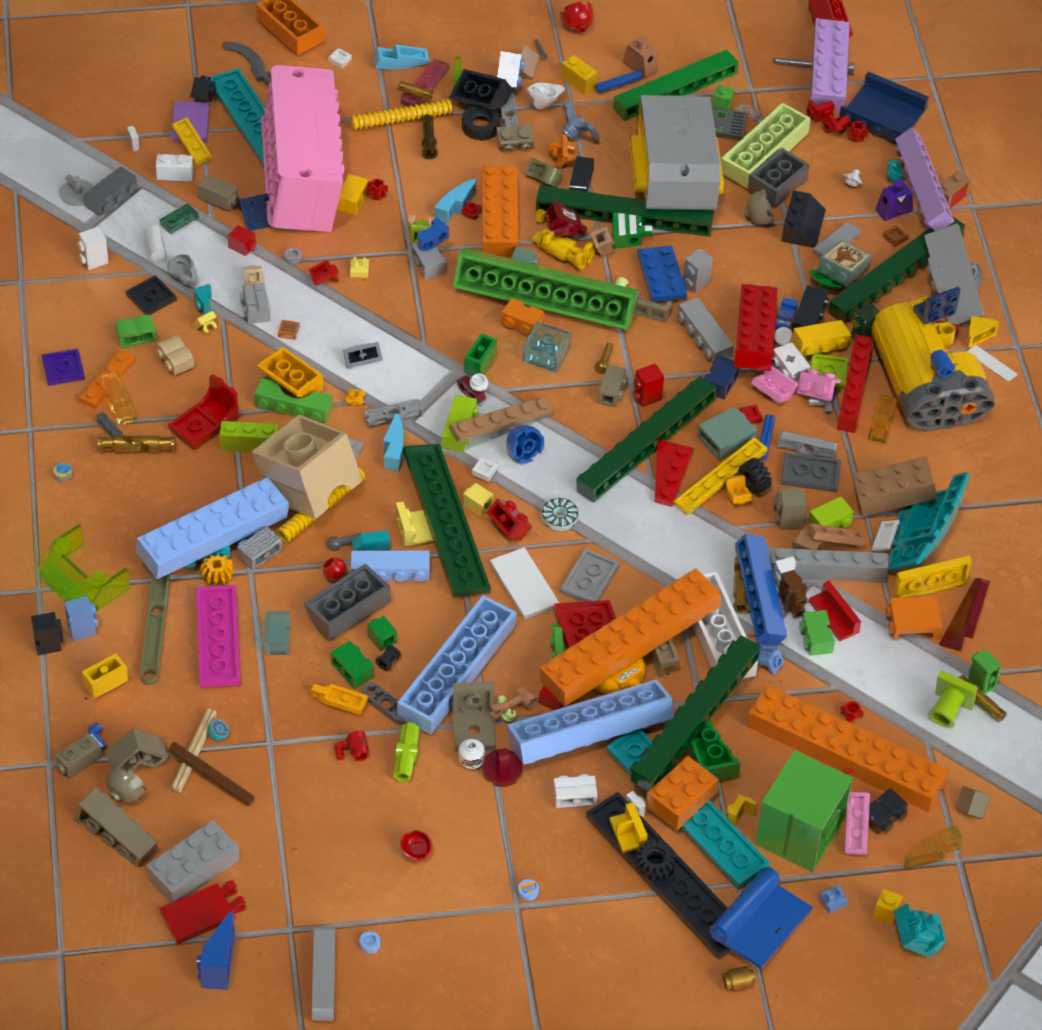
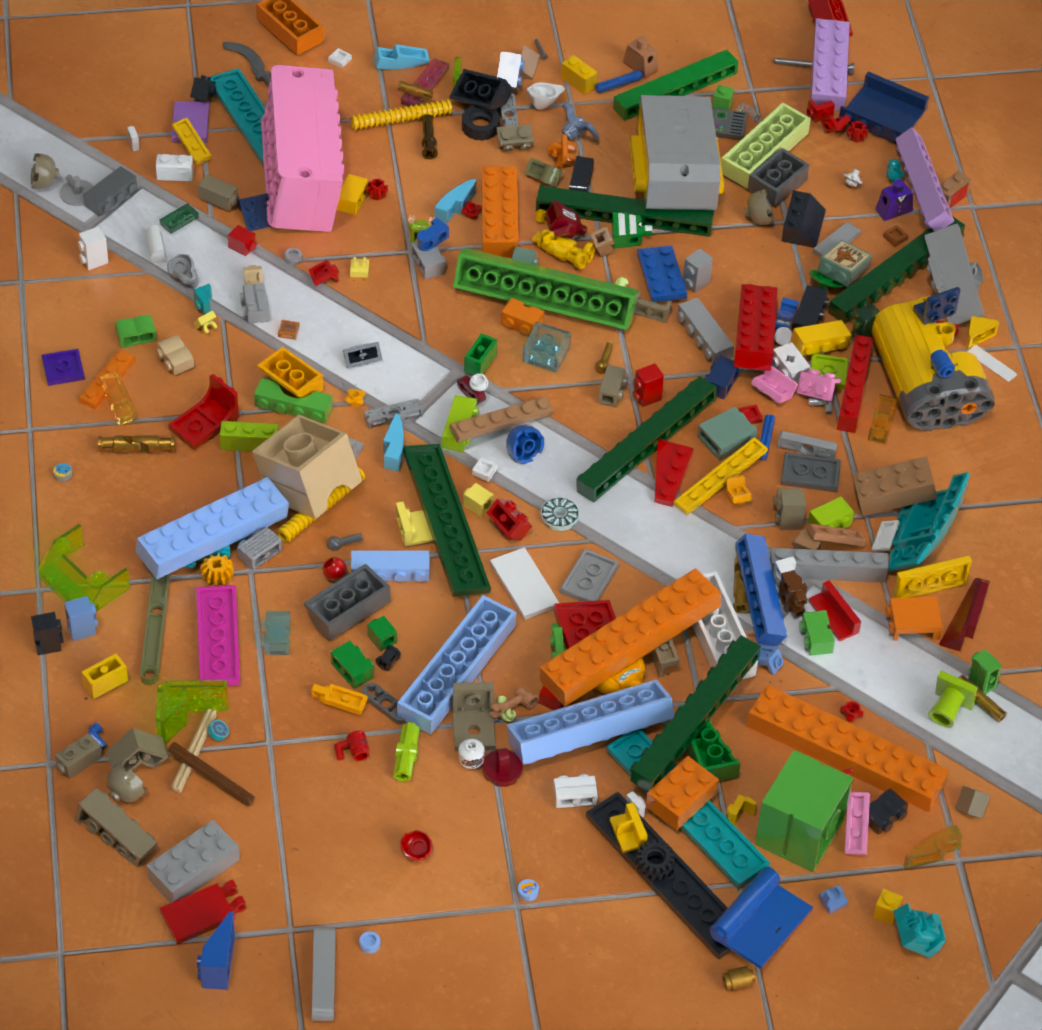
(43, 171): none -> dark tan cylinder
(108, 424): dark grey axle -> none
(151, 295): black tile -> none
(186, 697): none -> clear neon green bracket
(372, 541): teal piece -> none
(578, 16): red cylinder -> none
(756, 475): black tyre -> none

